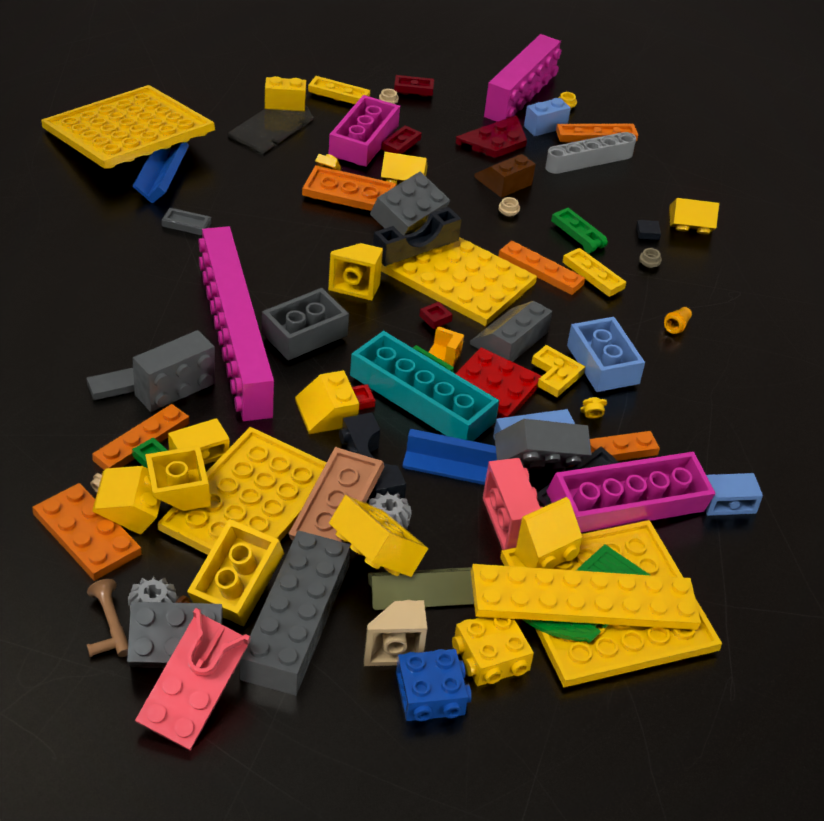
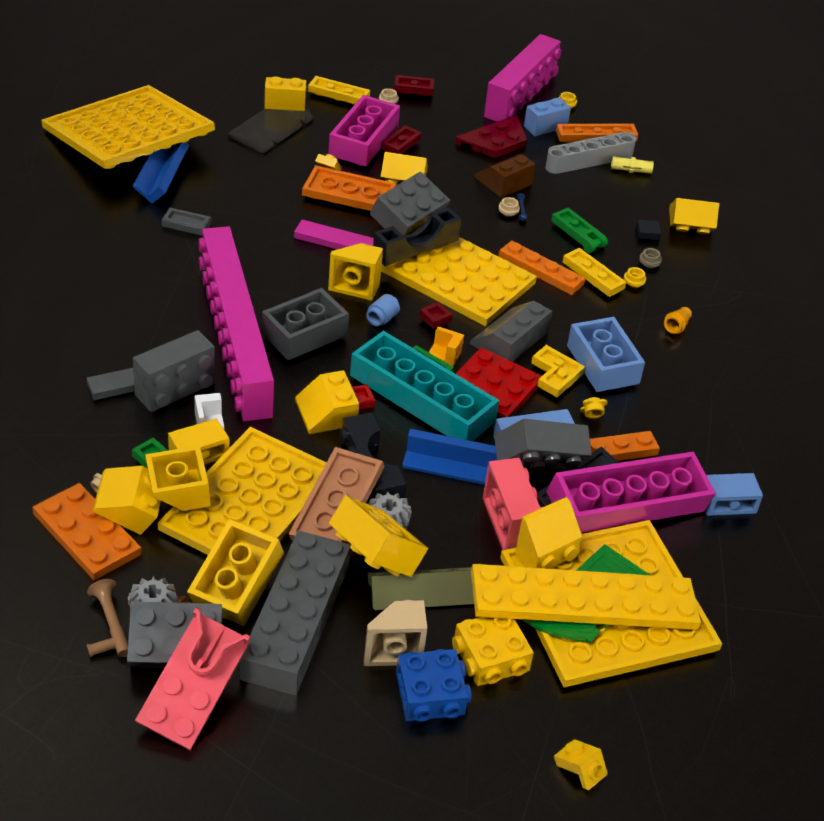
(119, 451): orange plate -> none
(208, 408): none -> white panel
(329, 236): none -> dark pink tile
(383, 310): none -> medium blue brick
(521, 197): none -> dark blue hinge
(582, 760): none -> yellow bracket
(632, 165): none -> light yellow pin
(635, 277): none -> yellow plate

